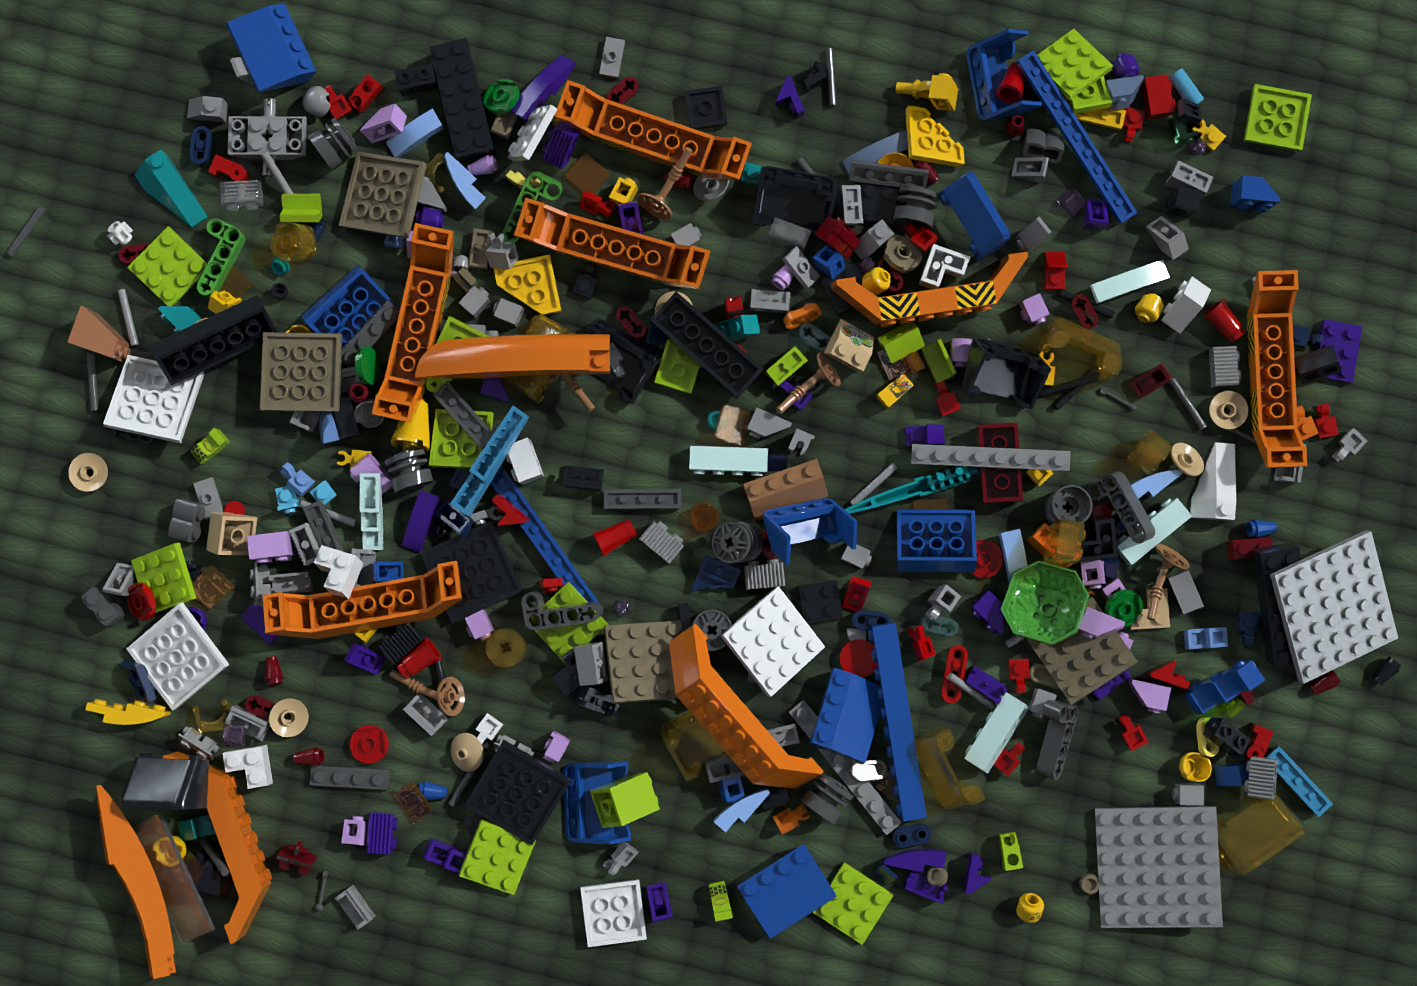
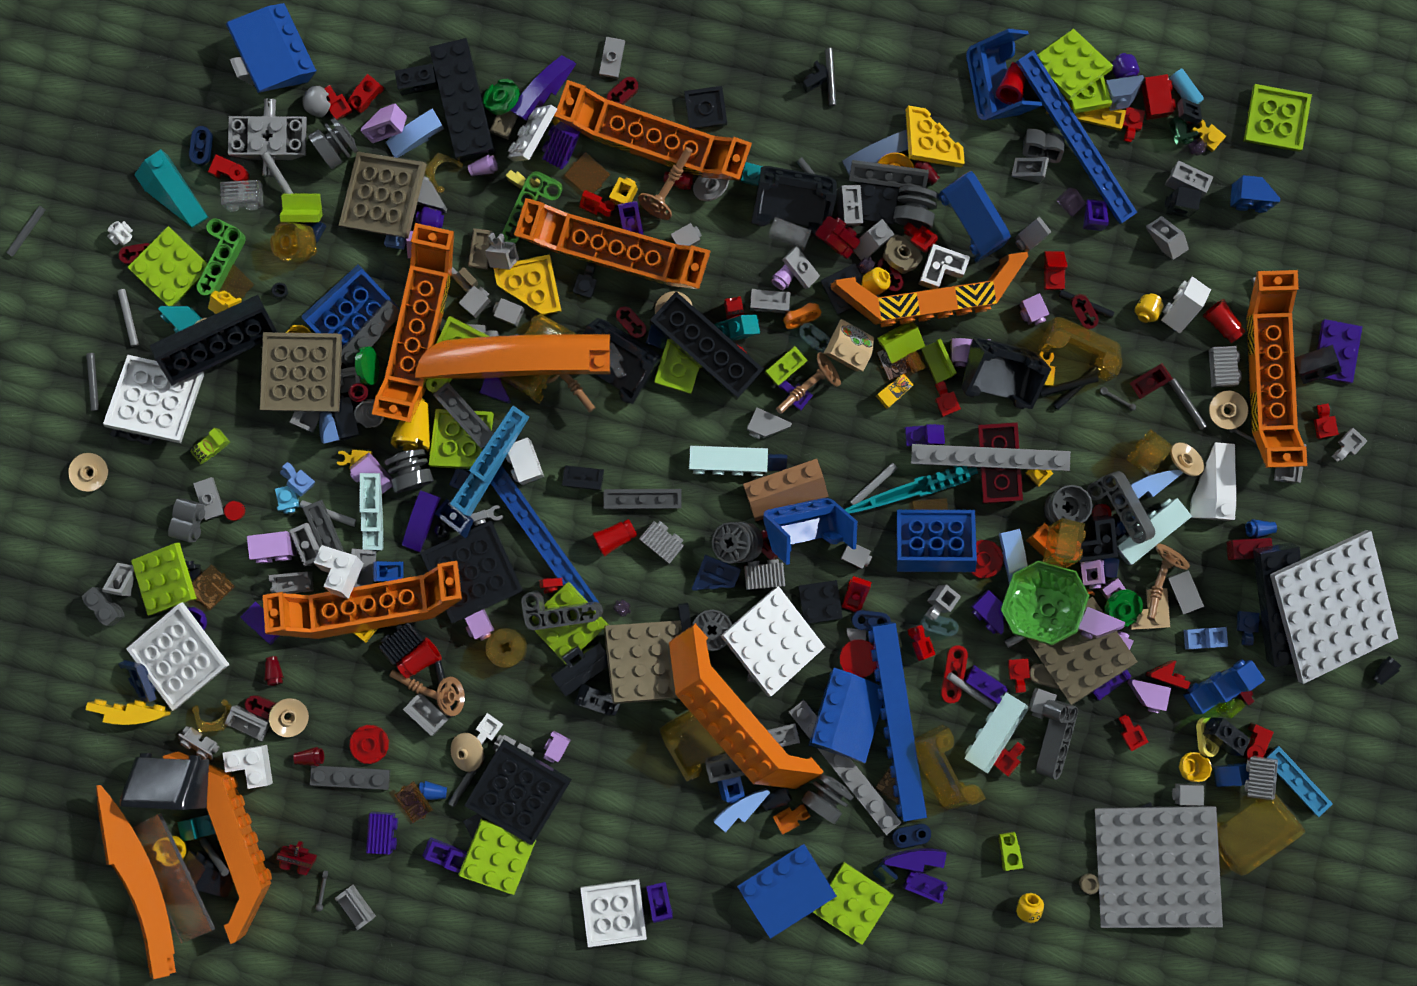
(96, 335): nougat slope -> none
(141, 601): red tile -> none
(208, 109): light grey slope -> none
(229, 533): tan slope -> none
(234, 736): clear purple slope -> none
(259, 576): light grey hinge -> none
(280, 267): teal plate -> none
(324, 492): medium azure plate -> none
(355, 831): lavender brick -> none
(365, 658): dark purple slope -> none
(461, 262): light grey hinge -> none
(463, 181): light blue slope -> none
(513, 514): red slope -> none
(581, 817): blue windscreen -> none
(591, 664): light grey hinge -> none
(622, 856): light grey plate -> none
(625, 800): lime slope -> none
(704, 517): clear orange hair -> none
(712, 419): teal plate -> none
(720, 901): lime leg -> none
(732, 425): clear orange piece -> none
(789, 93): dark purple slope -> none
(801, 439): light grey hinge -> none
(829, 262): blue brick -> none
(868, 771): tile -> none
(937, 876): dark tan tile -> none
(940, 90): yellow brick -> none
(973, 879): dark purple slope -> none
(1012, 128): dark red cone -> none
(1129, 281): light aqua slope -> none
(1302, 337): dark blue plate -> none
(1305, 424): orange plate -> none
(1325, 682): dark red cone -> none

